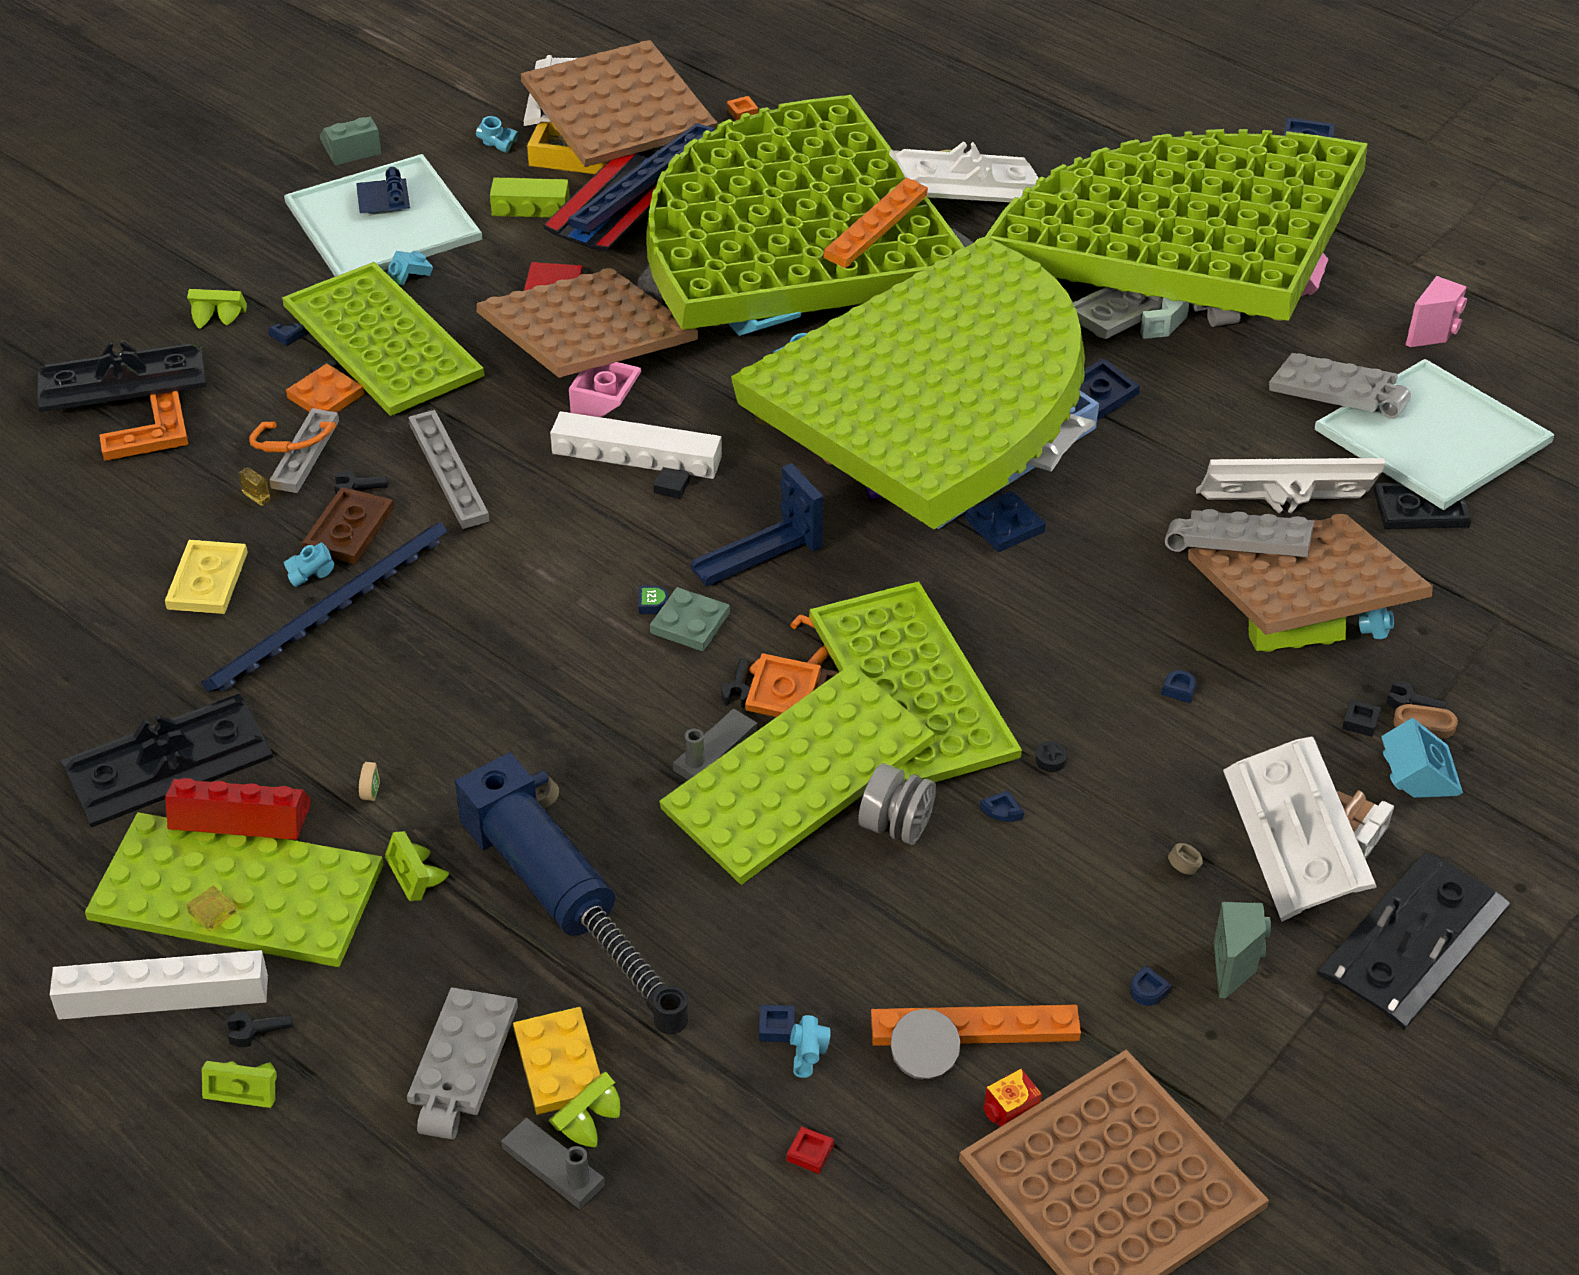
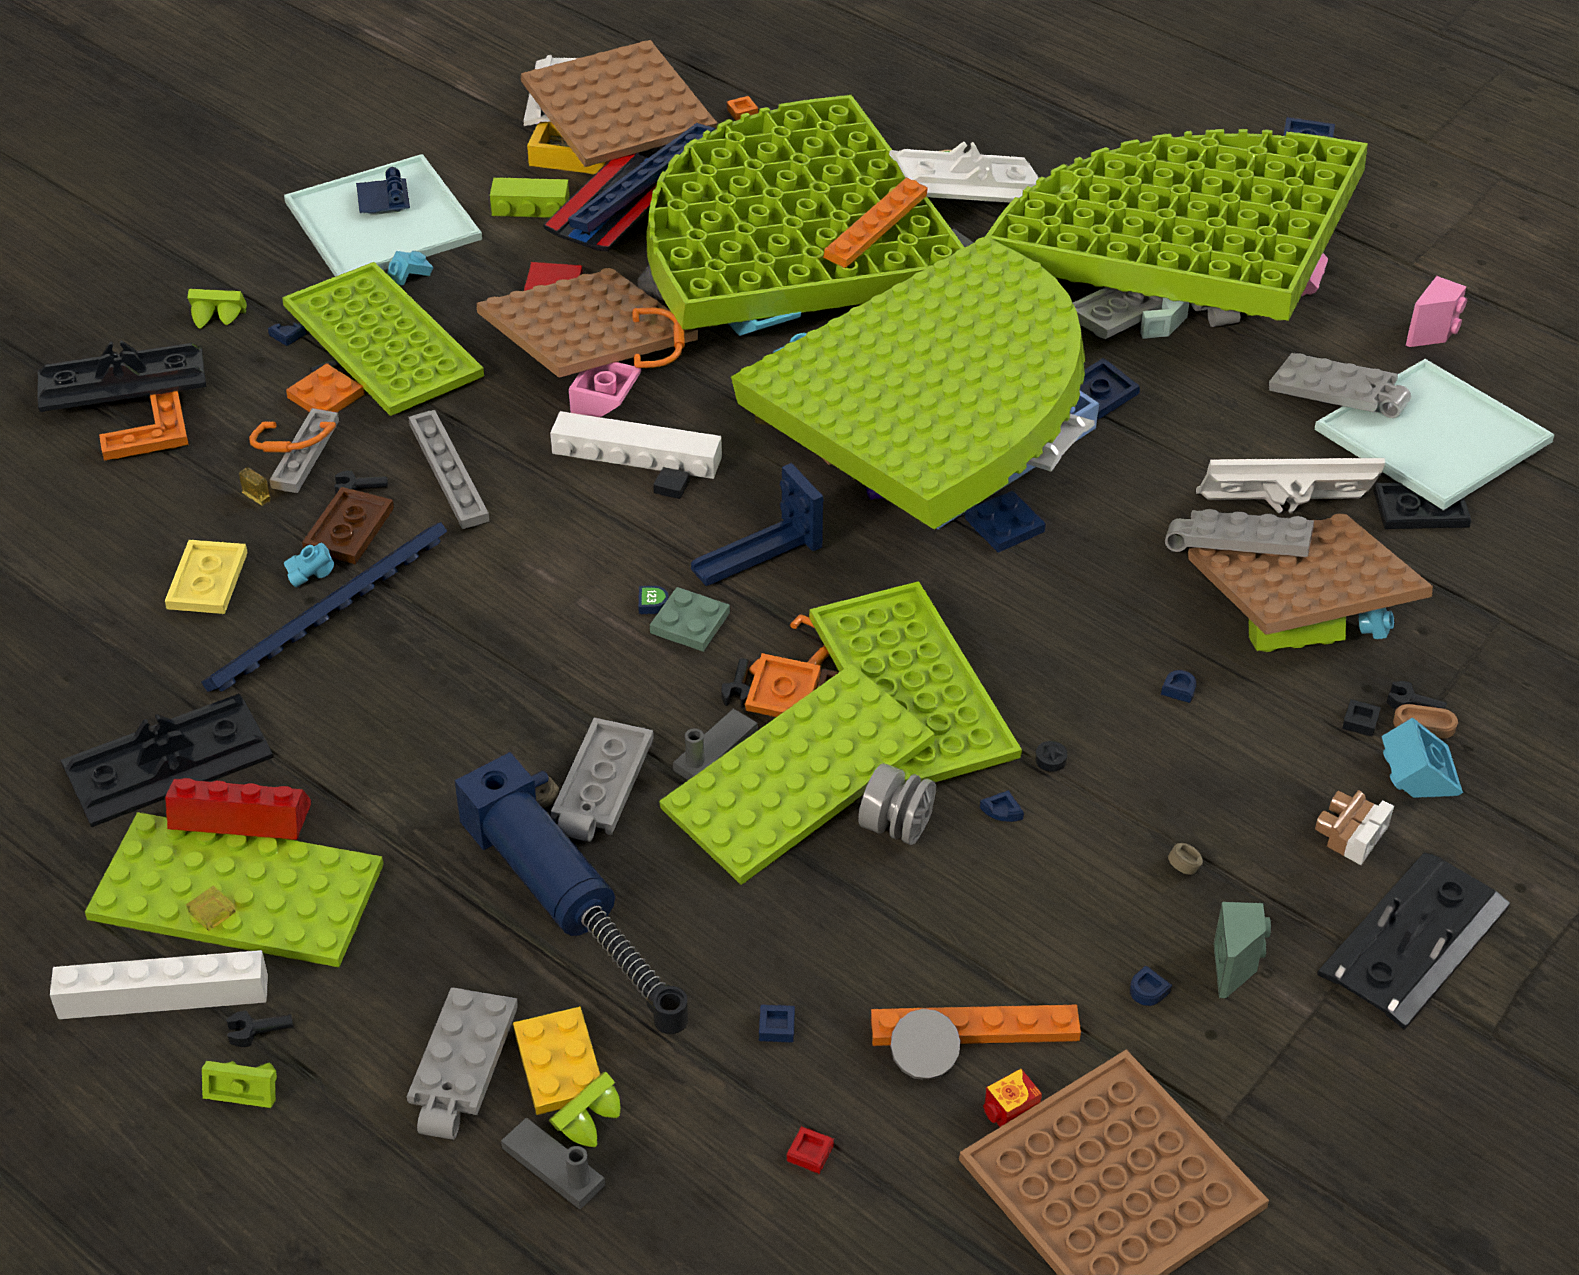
(351, 140): sand green slope -> none
(369, 781): tan tile -> none
(407, 865): lime tile -> none
(495, 135): medium azure plate -> none
(601, 778): none -> light grey hinge
(679, 338): none -> orange piece
(810, 1042): medium azure plate -> none
(1298, 827): white hinge -> none

